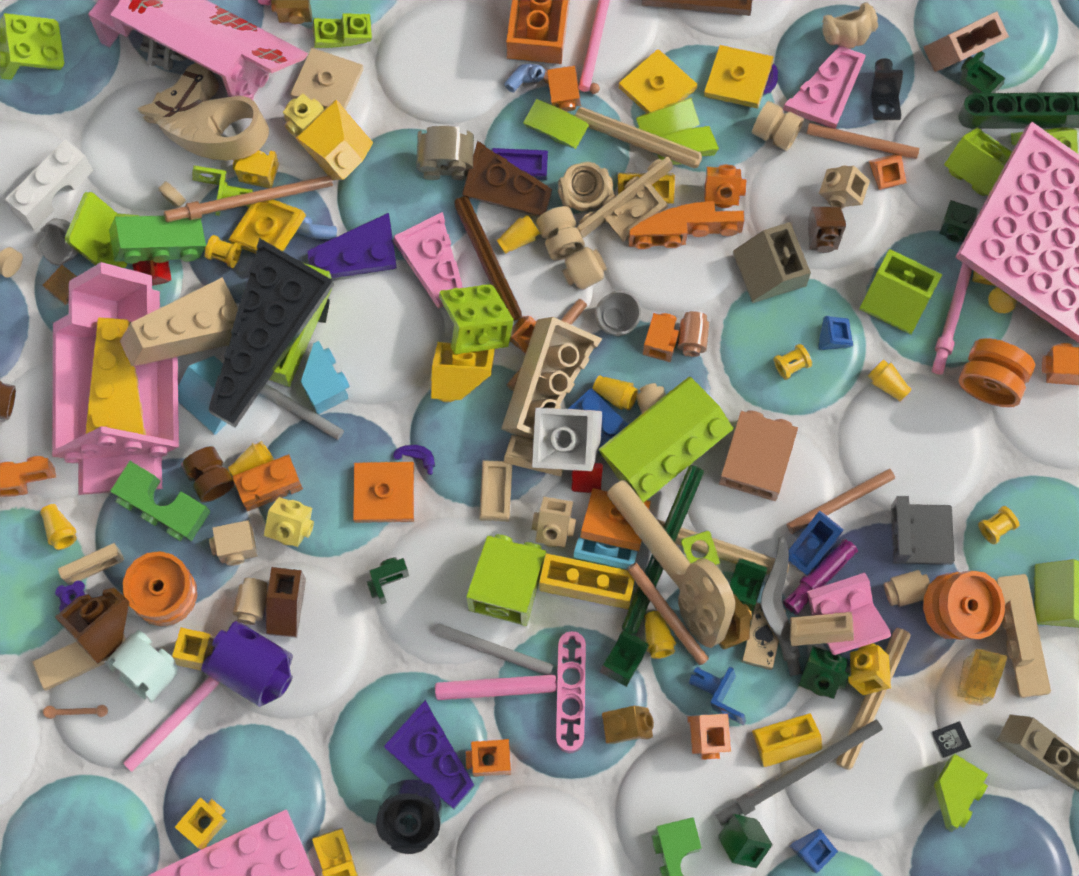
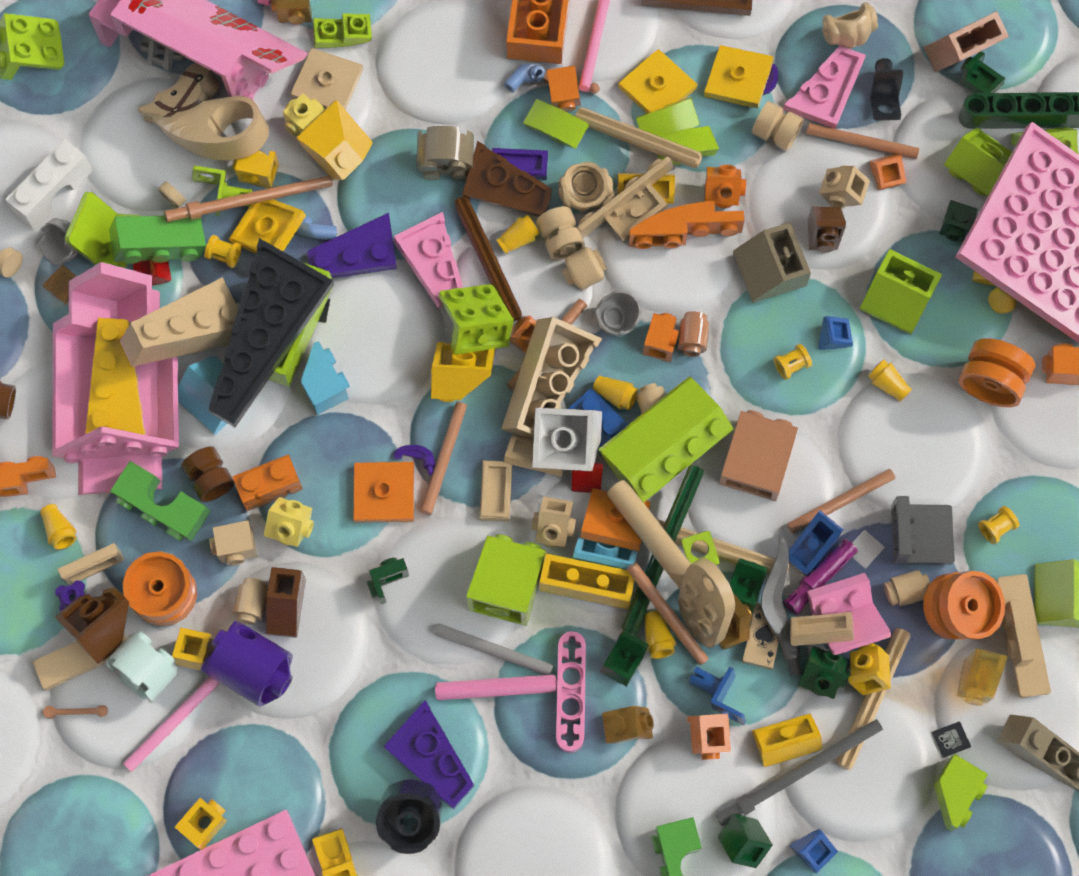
(252, 457): yellow cone -> none
(302, 412): light grey bar -> none
(443, 458): none -> nougat bar
(498, 749): orange brick -> none
(867, 548): none -> white sticker
(945, 343): bright pink bar -> none

